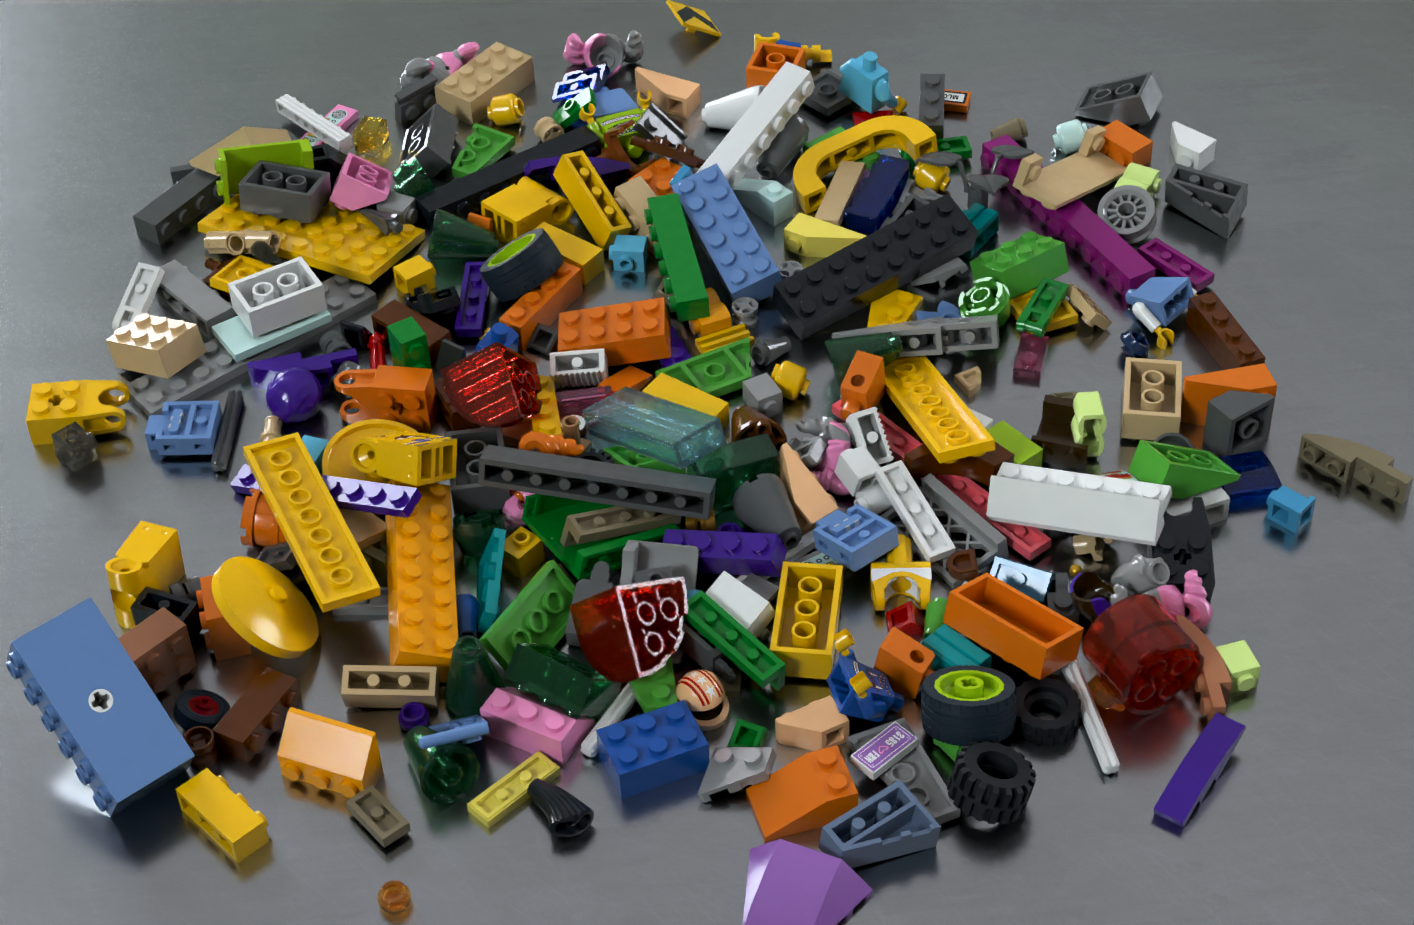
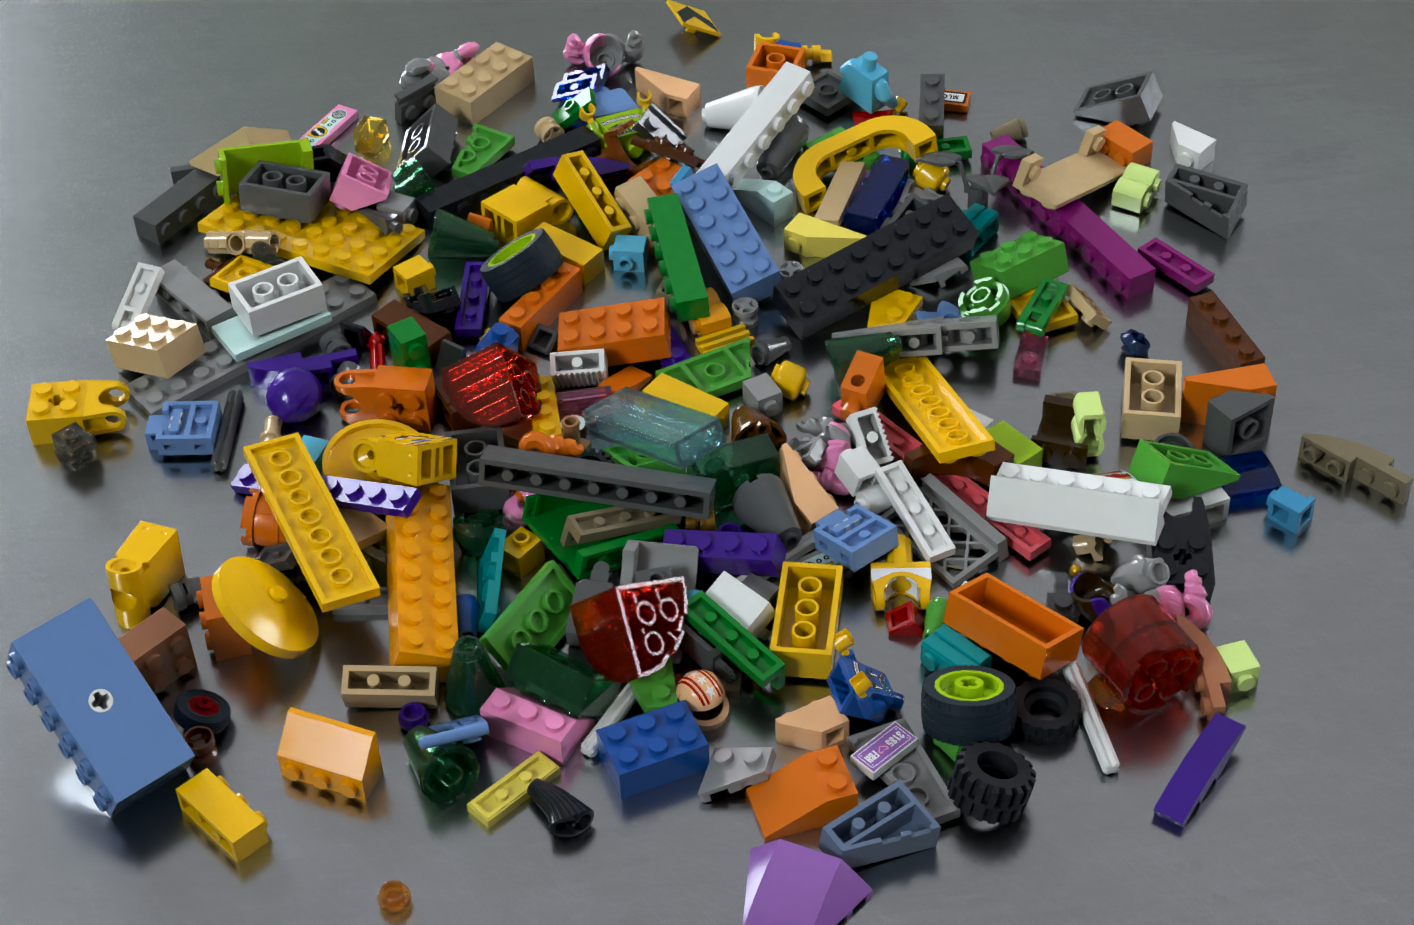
(184, 609): black brick -> none
(257, 714): reddish brown brick -> none
(314, 123): white piece -> none
(378, 816): dark tan plate -> none
(505, 109): yellow head -> none
(748, 735): green slope -> none
(904, 663): orange torso -> none
(963, 565): reddish brown tile -> none
(969, 381): tan tile -> none
(1023, 577): panel -> none
(1069, 136): light aqua head -> none
(1128, 200): light grey wheel -> none
(1159, 303): medium blue torso -> none

